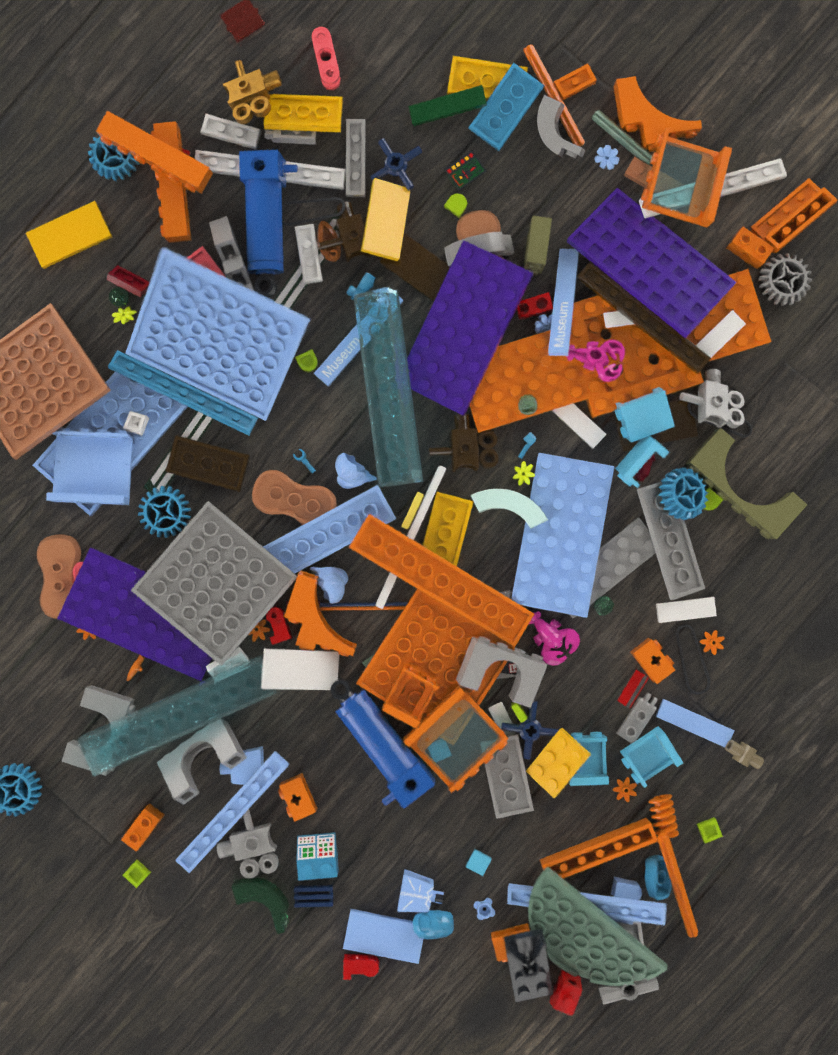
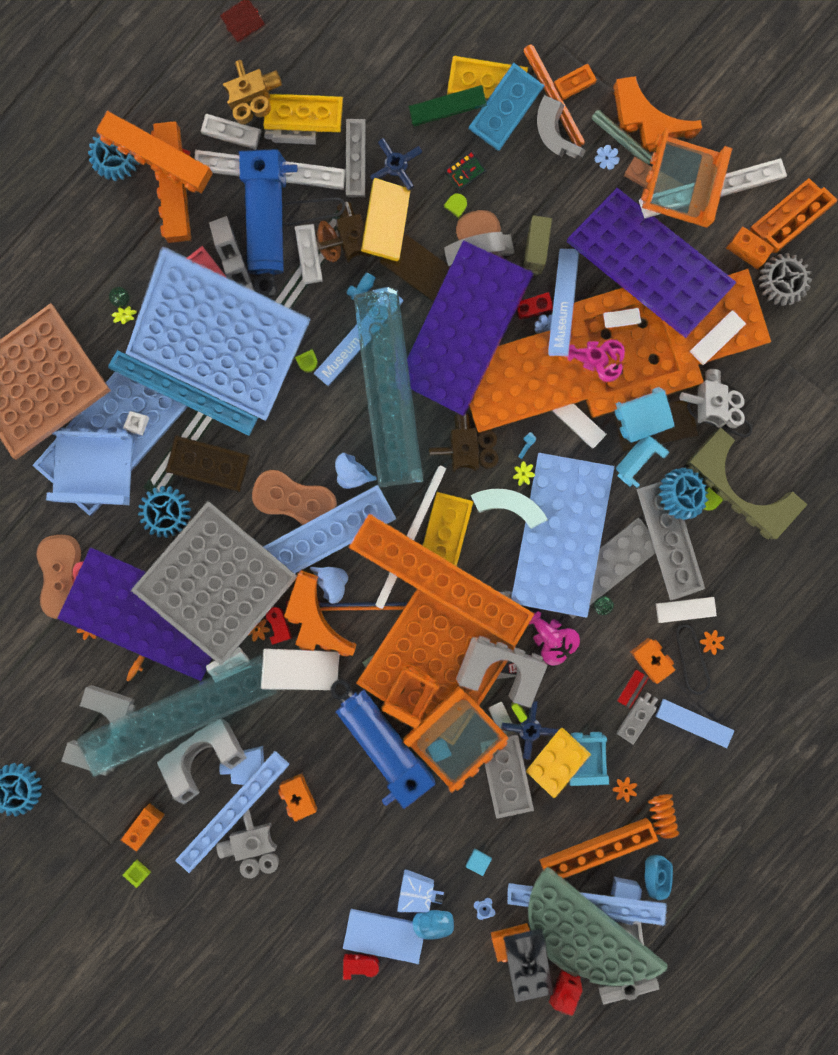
(69, 234): yellow tile -> none
(128, 281): dark red plate -> none
(267, 893): clear green arch -> none
(303, 459): dark azure hand -> none
(317, 856): dark azure slope -> none
(324, 47): coral piece -> none
(326, 903): dark blue tile -> none
(413, 510): light yellow tile -> none
(527, 404): clear green tile -> none
(643, 317): dark brown tile -> none
(644, 471): dark red arm -> none
(649, 755): medium azure panel -> none
(677, 884): orange axle -> none
(709, 830): lime tile -> none
(744, 754): dark tan axle -> none

